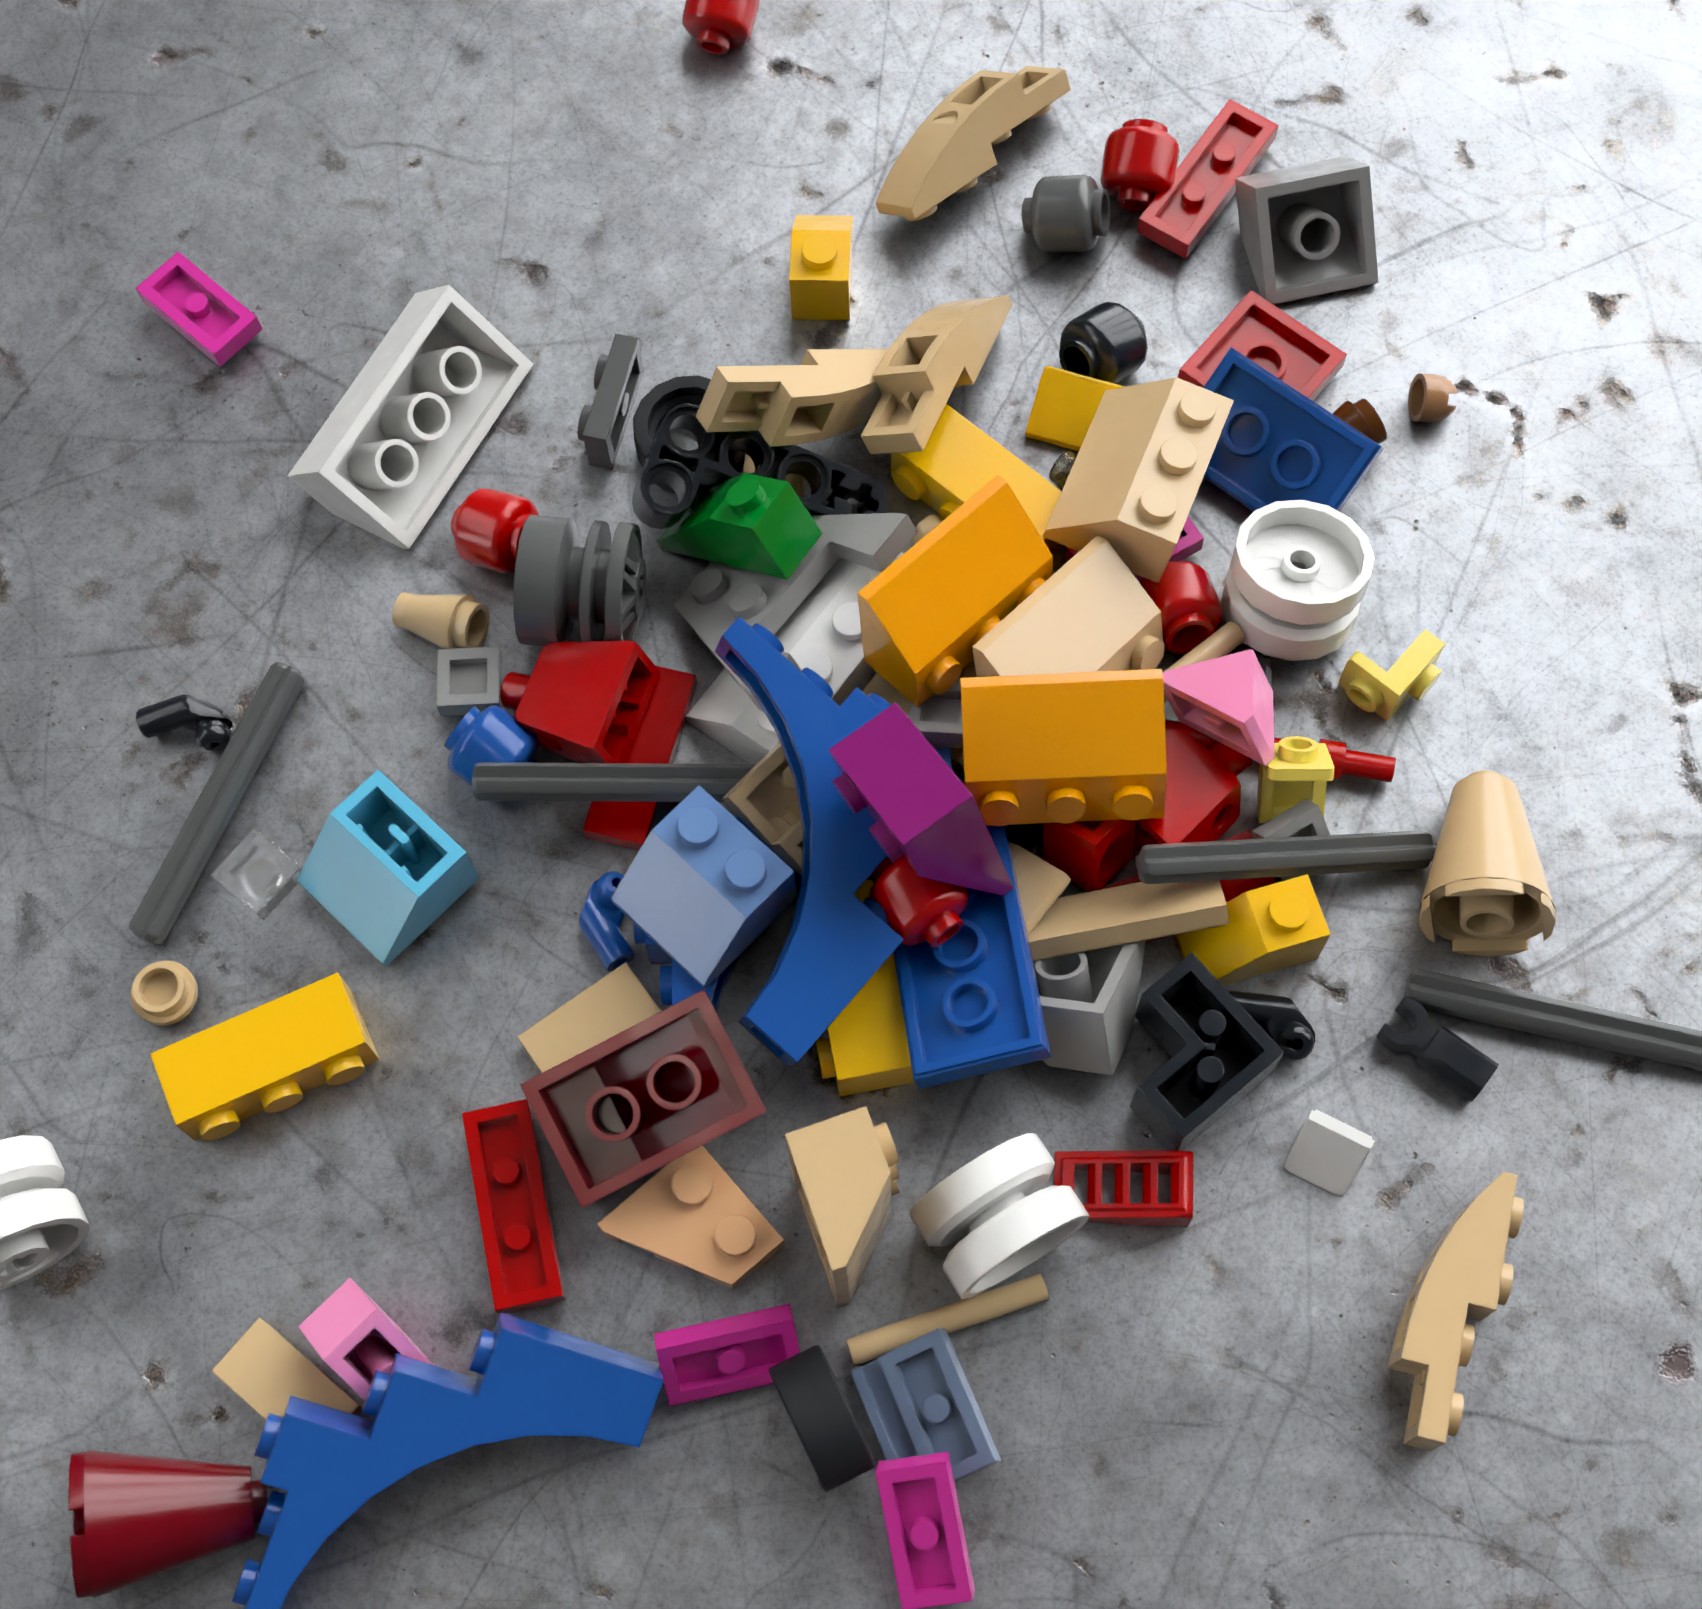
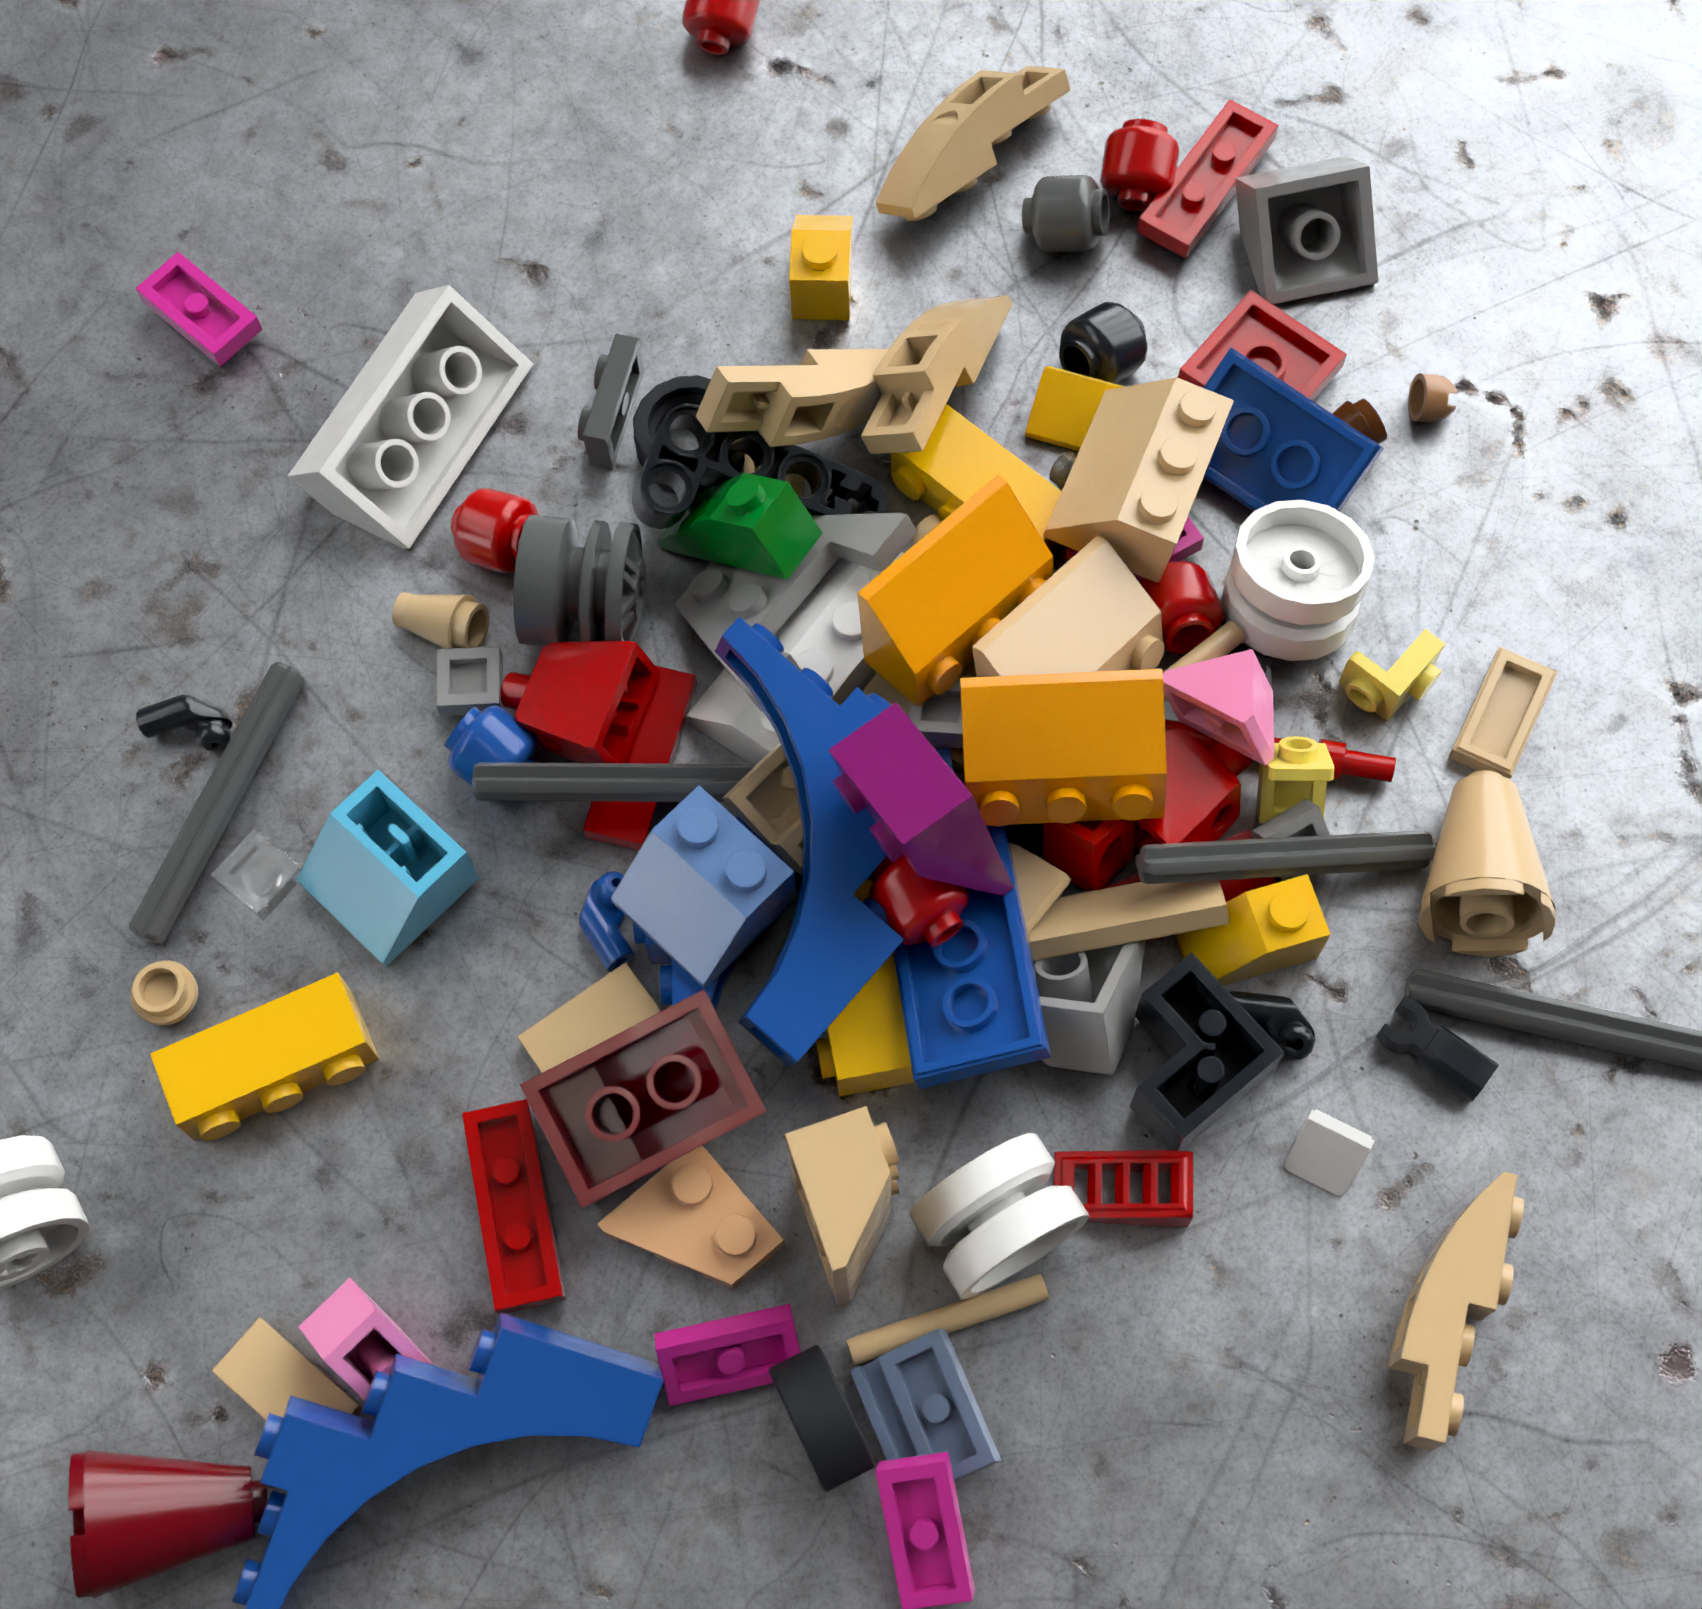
(1503, 714): none -> tan tile

